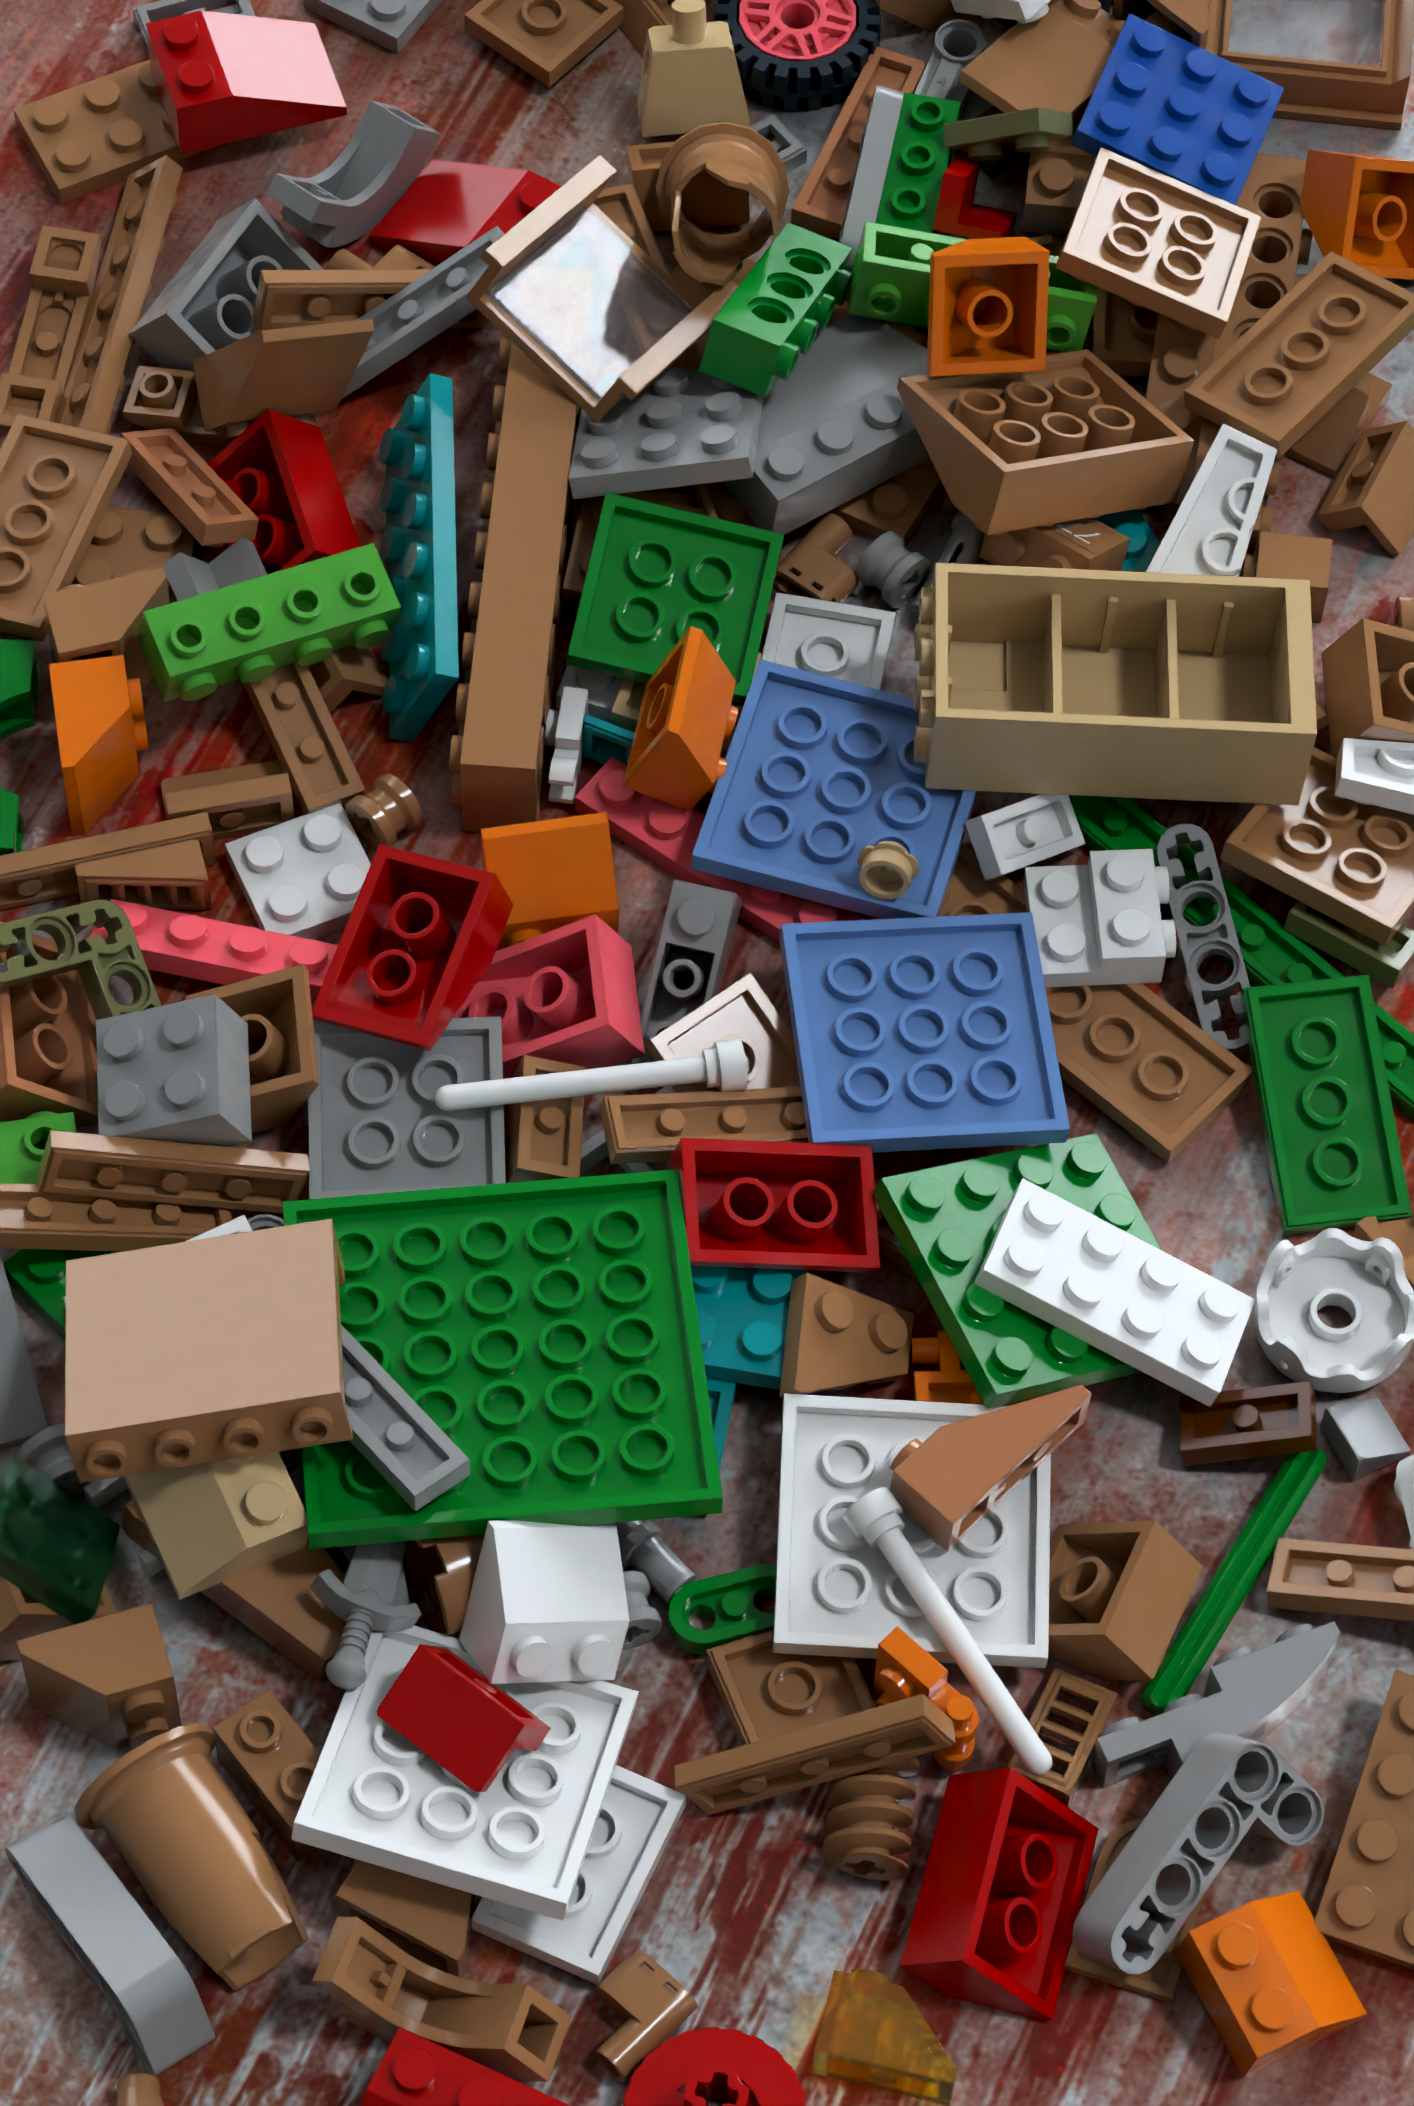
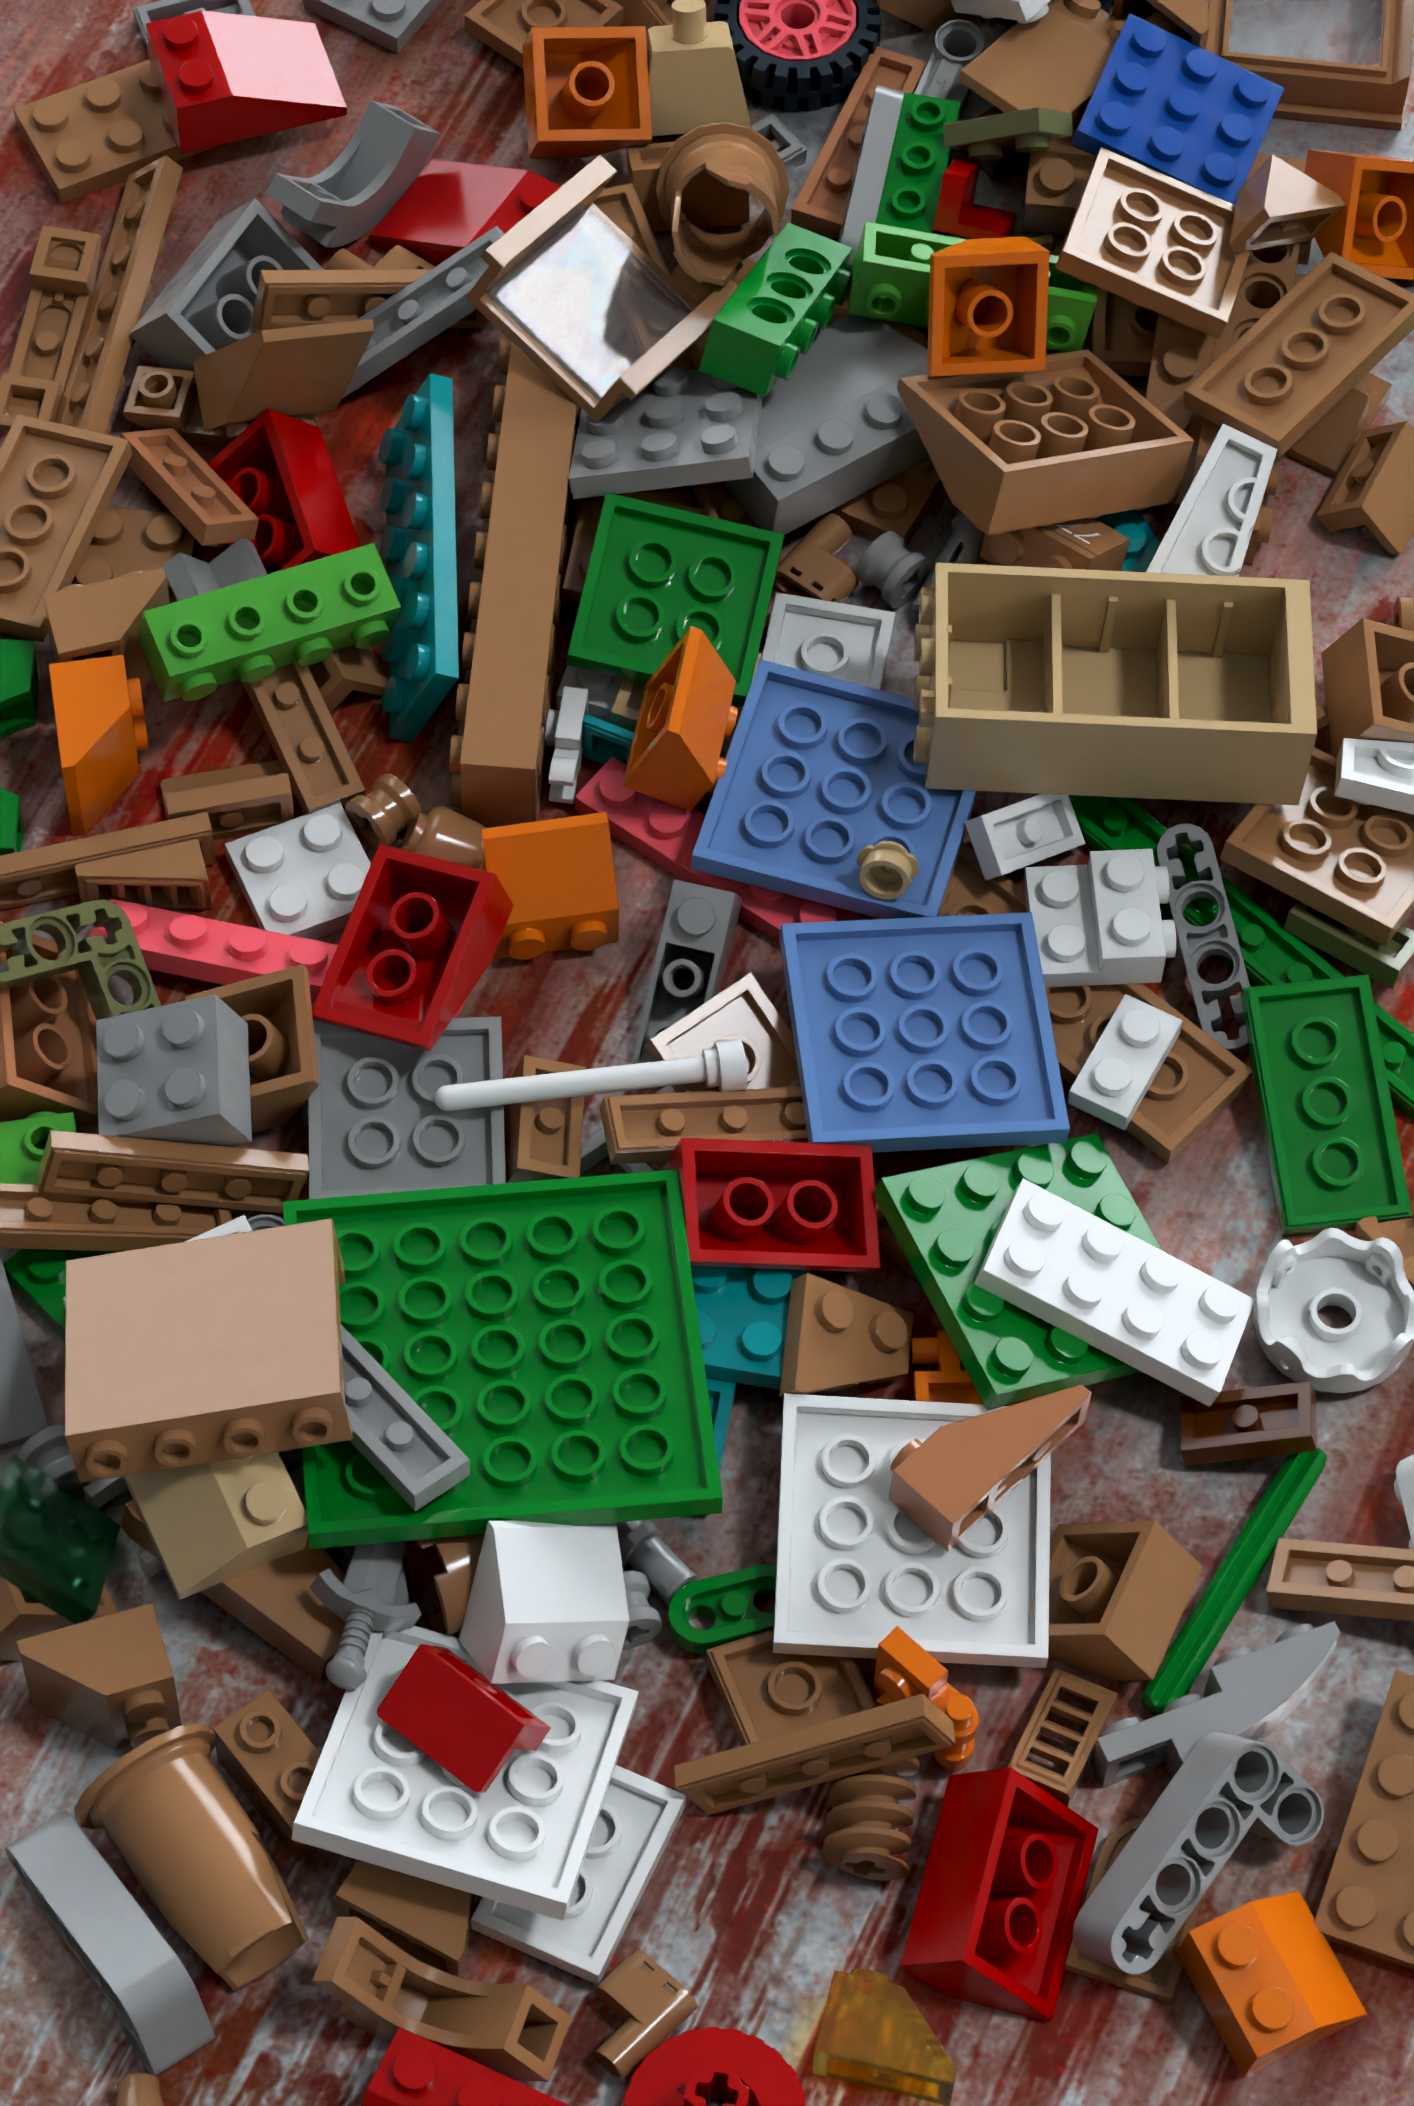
(445, 837): none -> medium nougat head
(563, 997): coral slope -> none
(586, 90): none -> orange slope
(879, 1522): white piece -> none
(1124, 1062): none -> white plate
(1281, 208): none -> medium nougat slope
(1293, 558): medium nougat brick -> none
(1363, 1436): light grey slope -> none

